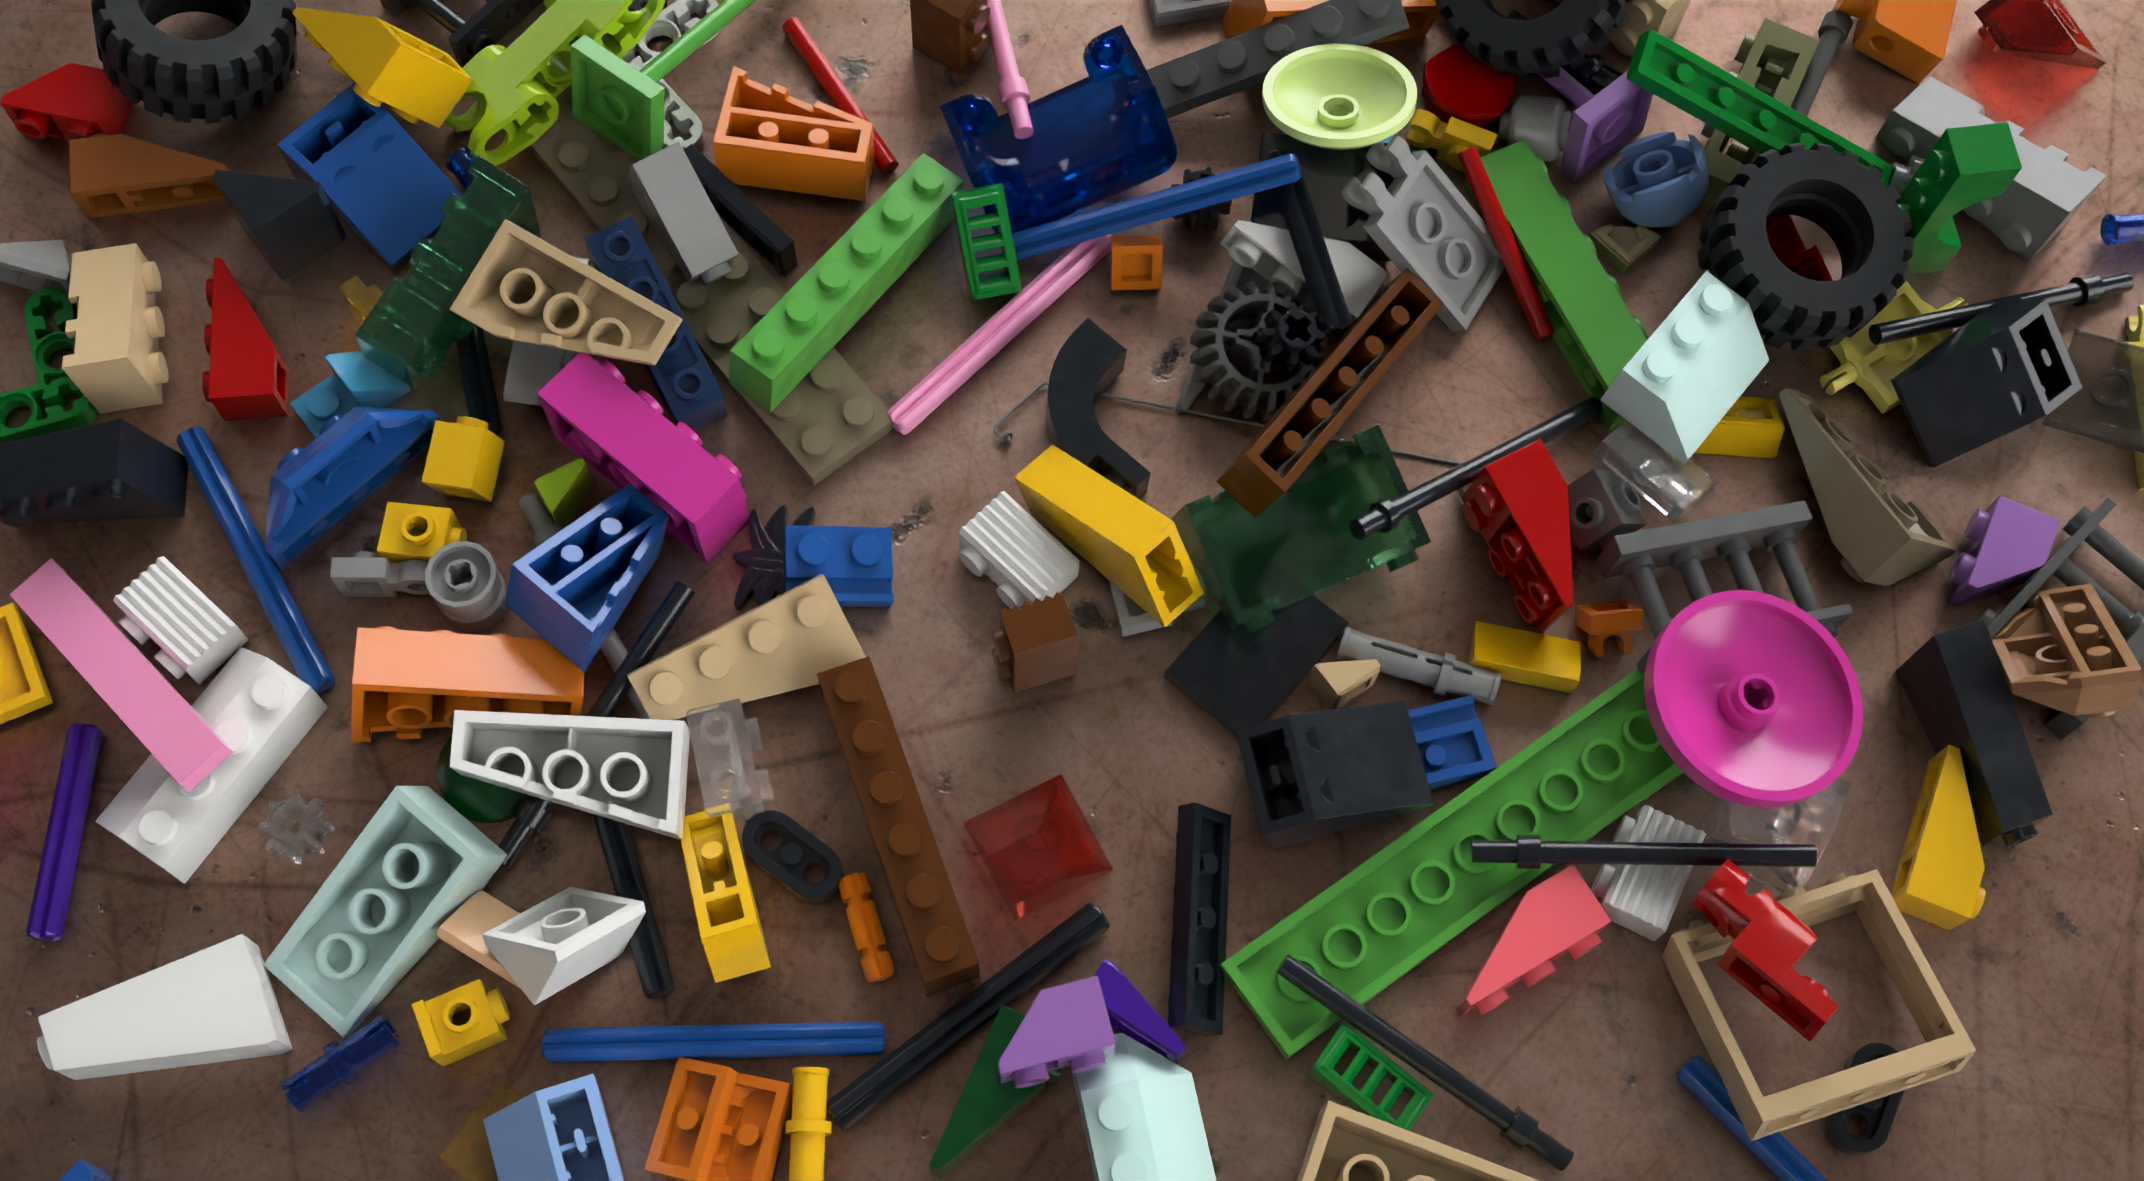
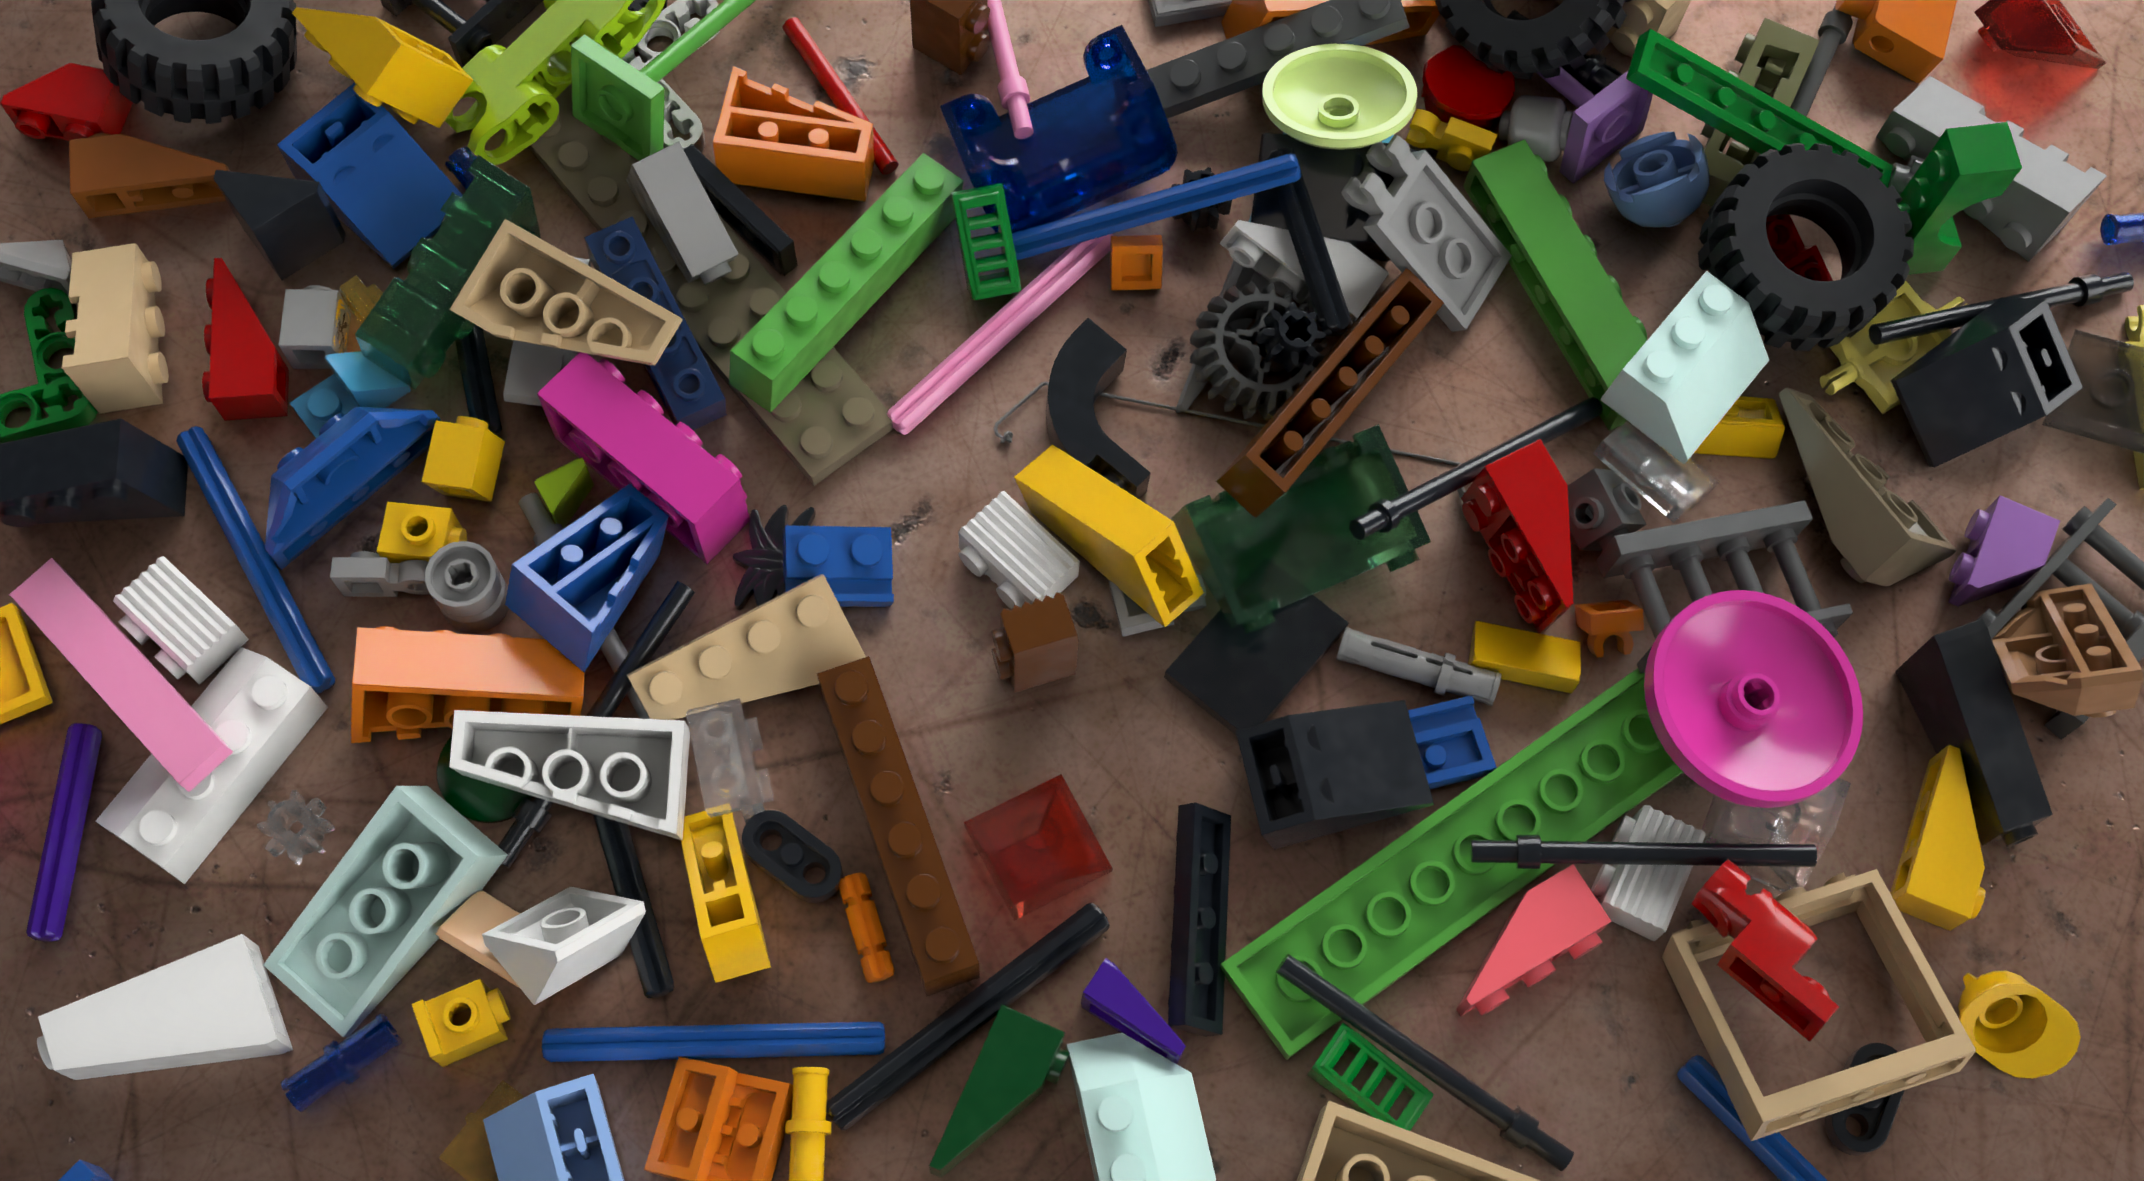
(313, 326): none -> light grey brick
(1060, 1030): medium lavender slope -> none
(1343, 680): tan slope -> none
(1505, 243): red bar -> none
(1624, 244): tan tile -> none
(2017, 1025): none -> yellow piece

